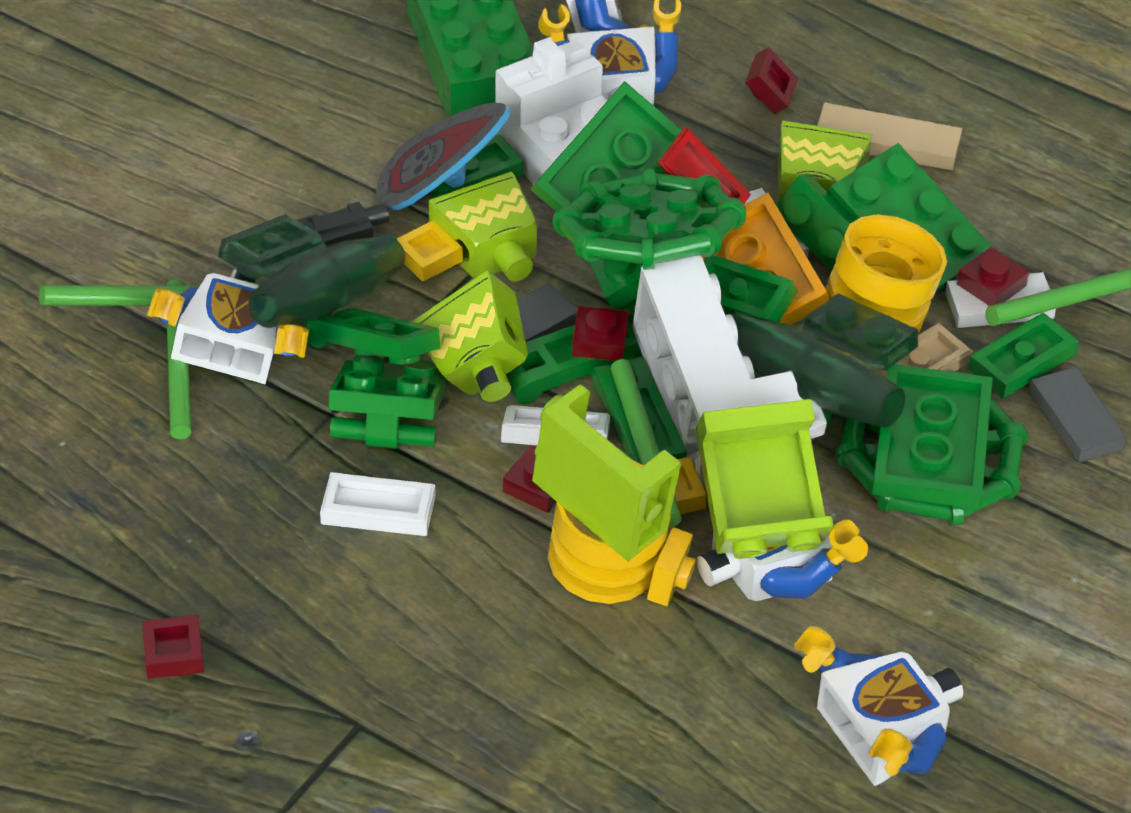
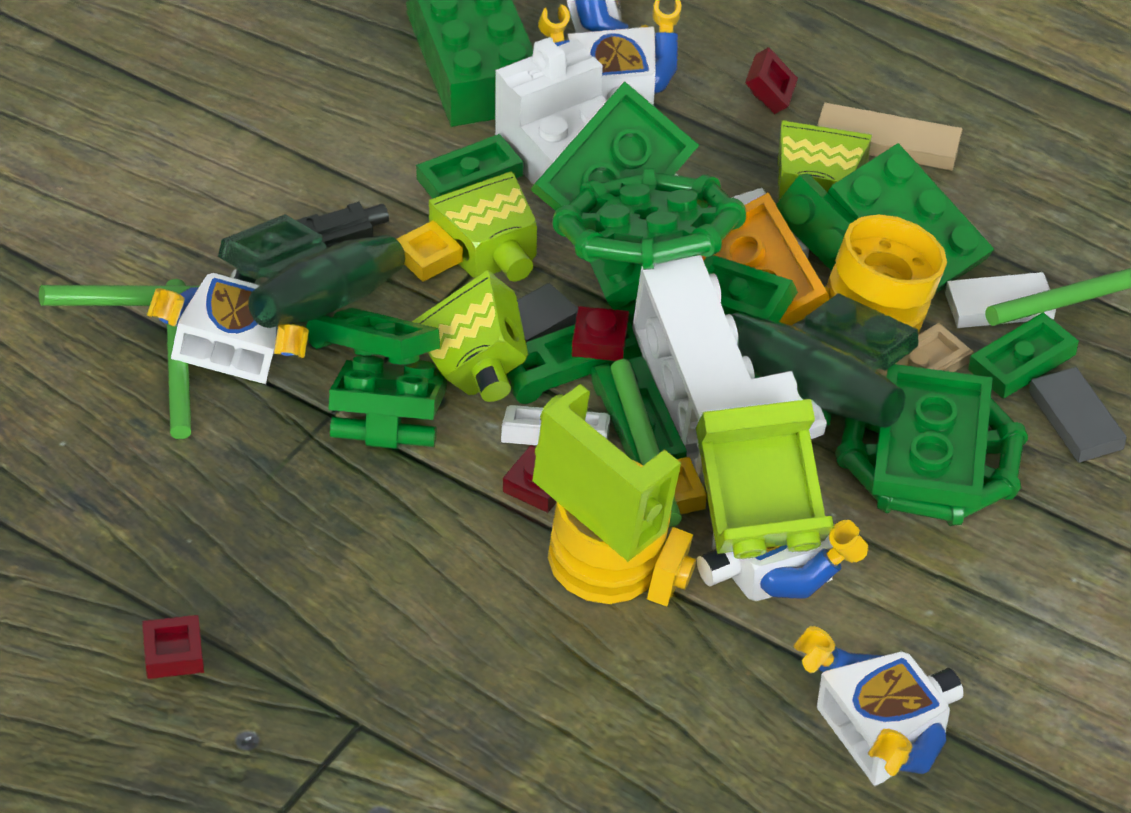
(378, 504): white tile -> none
(438, 155): shield -> none
(691, 158): red tile -> none
(992, 277): dark red plate -> none

